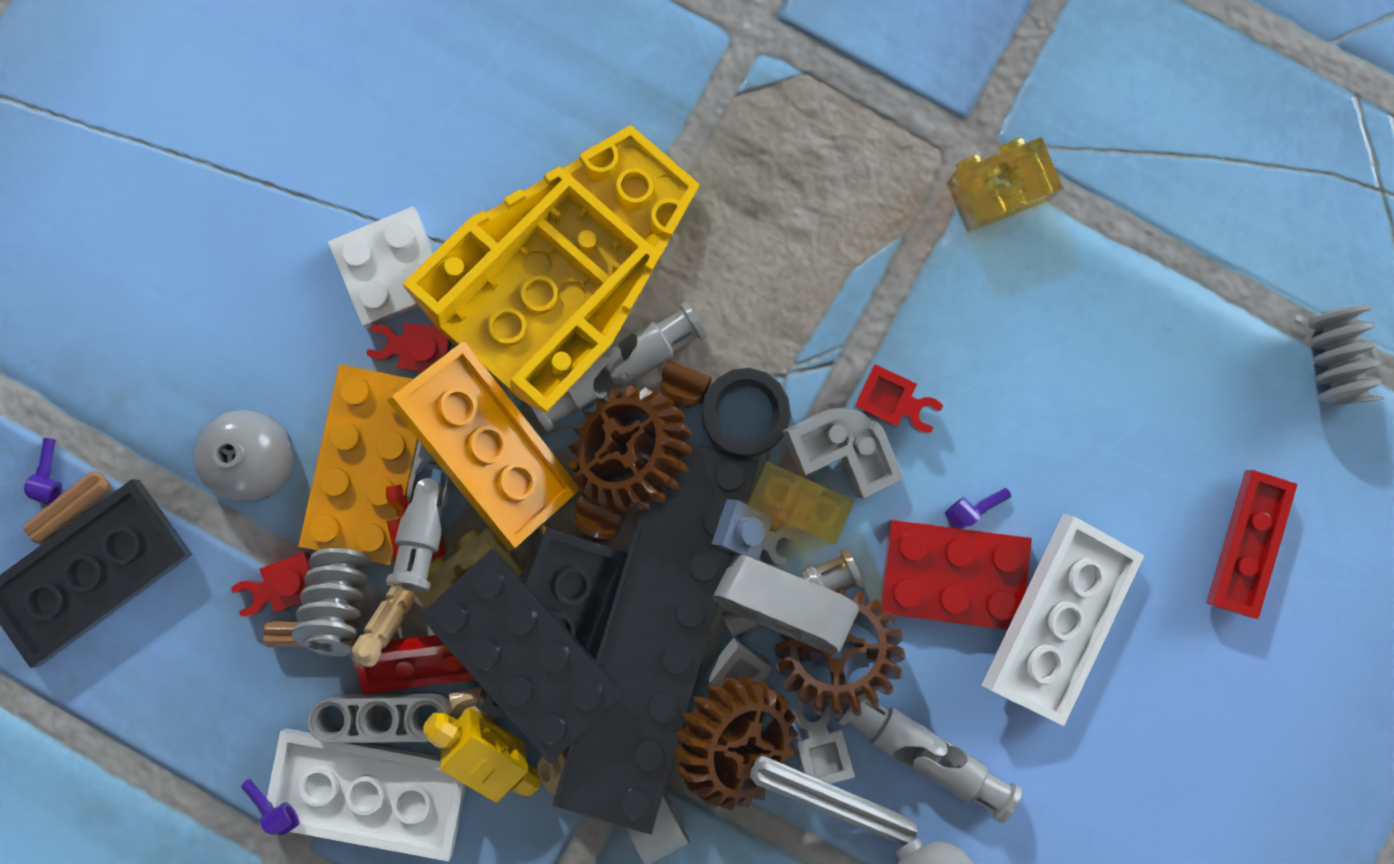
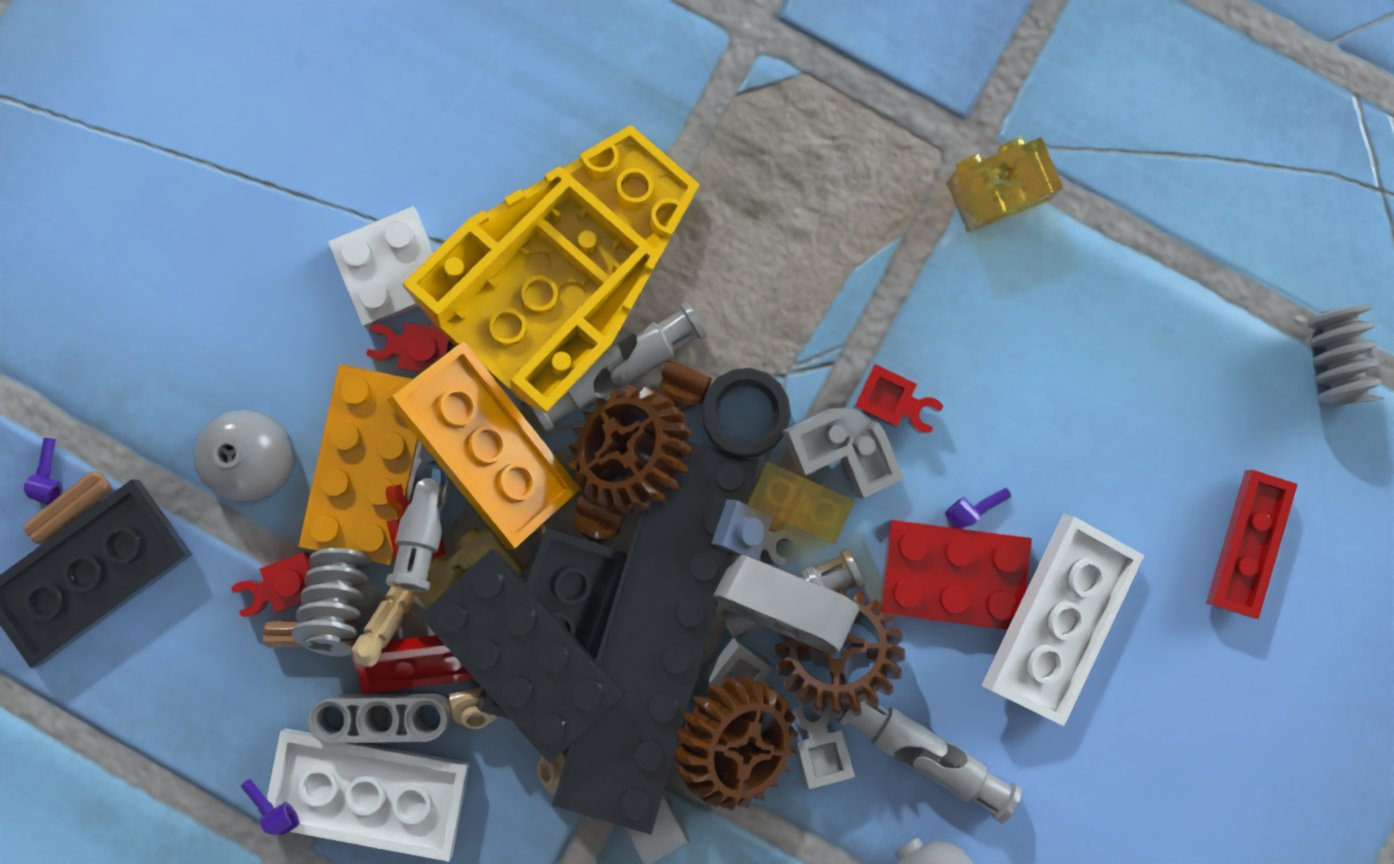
(482, 755): yellow piece -> none
(832, 800): light grey axle -> none

